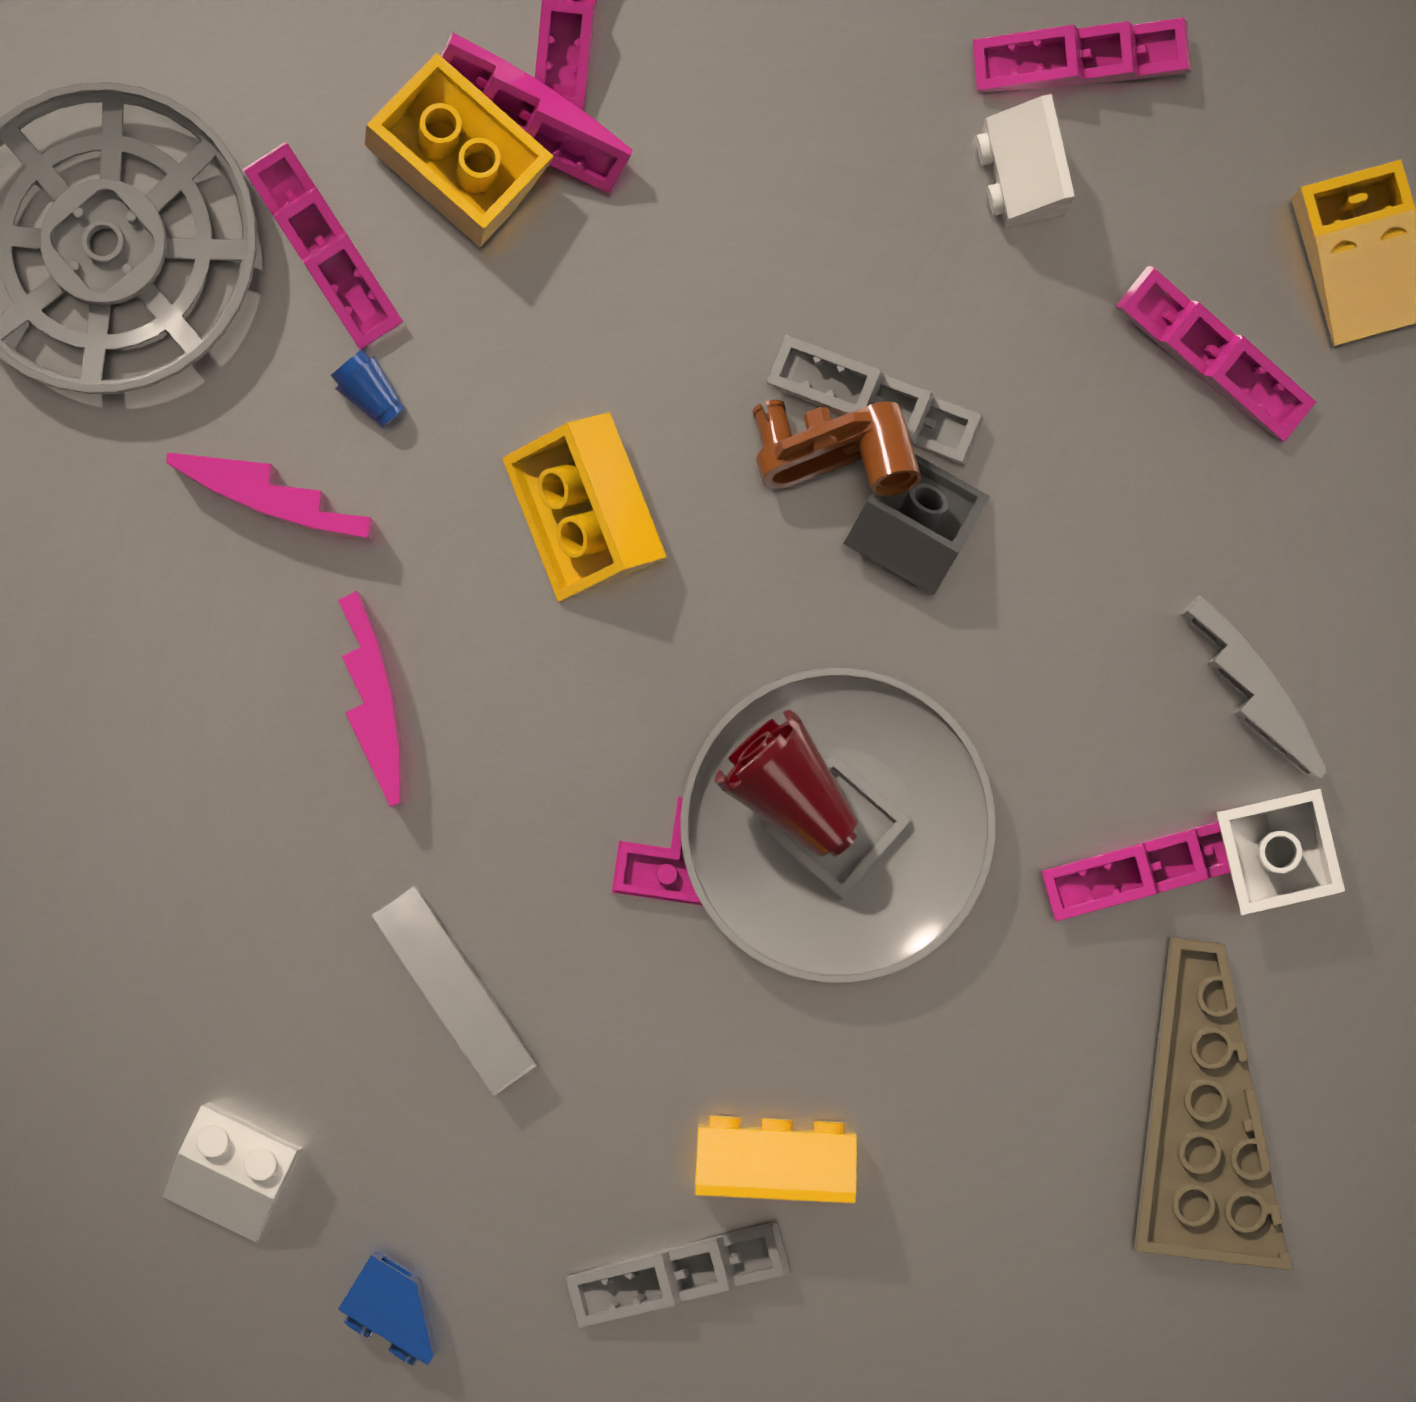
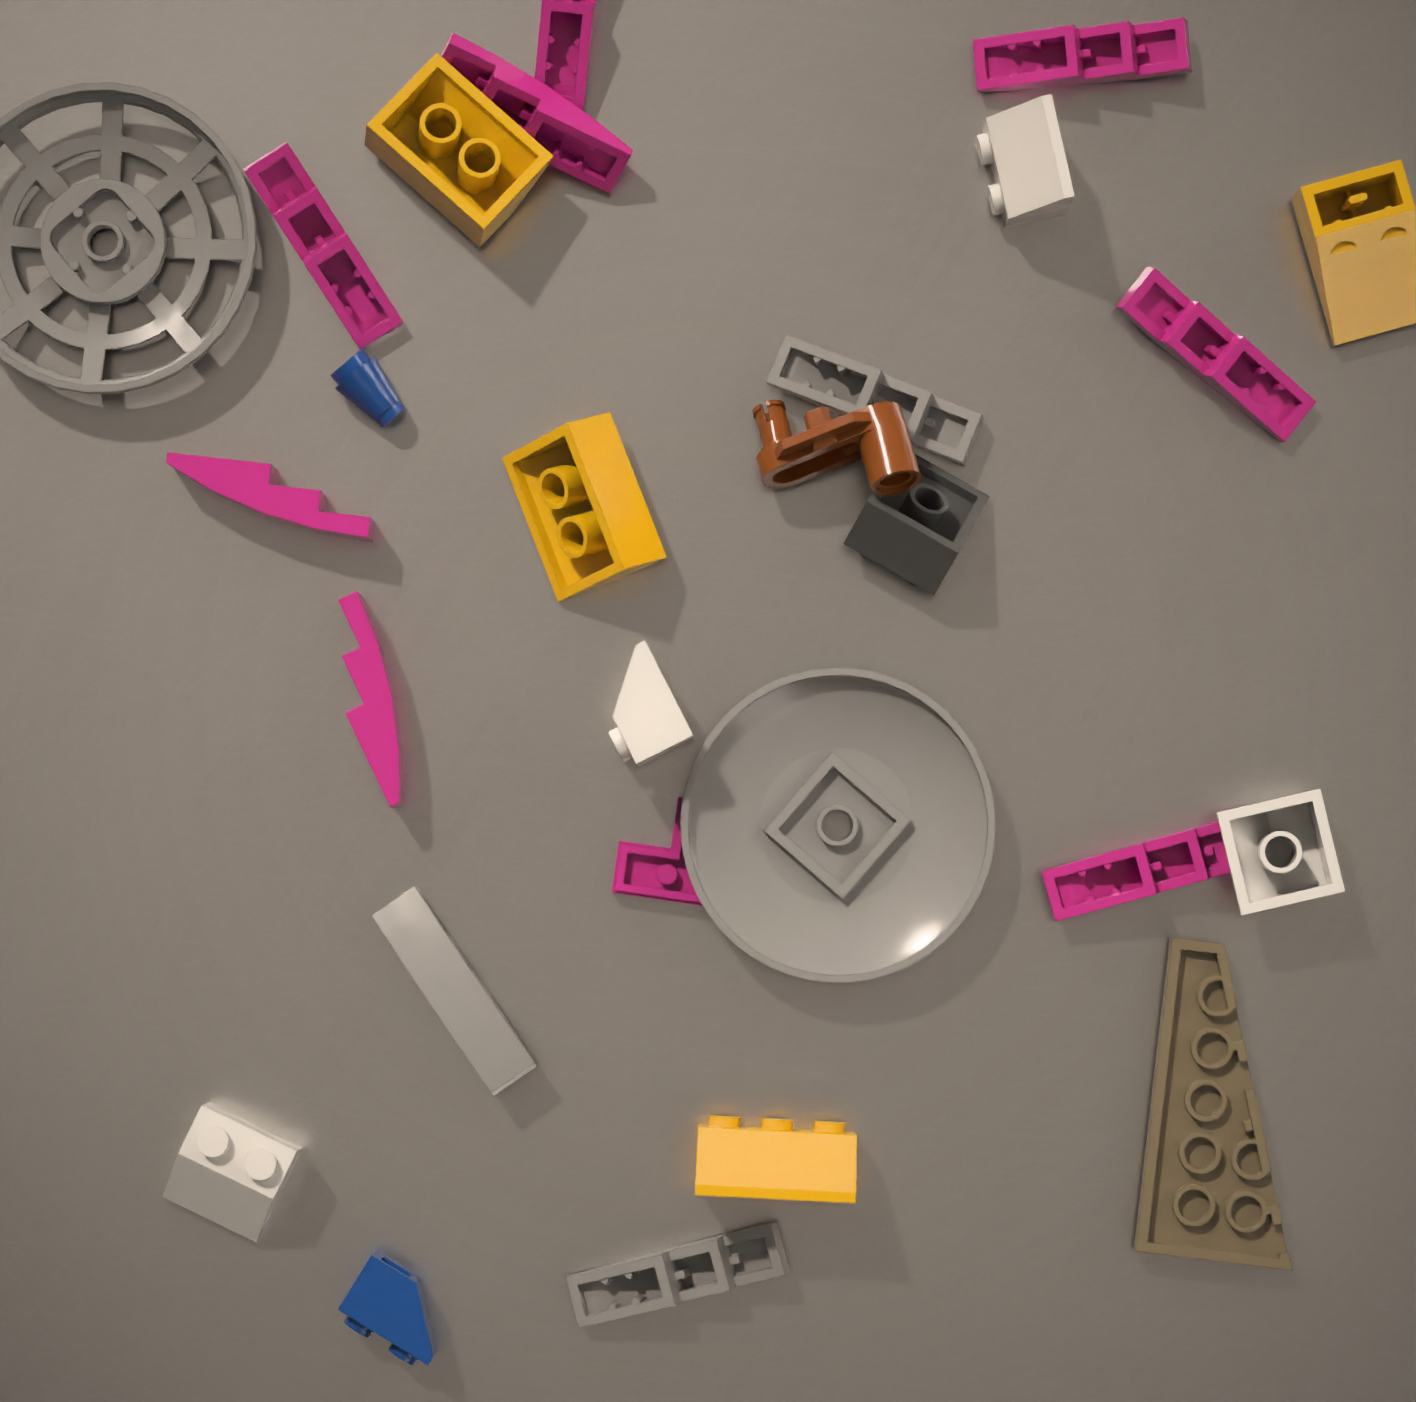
(647, 712): none -> white slope
(790, 786): dark red cone -> none
(1267, 704): light grey slope -> none

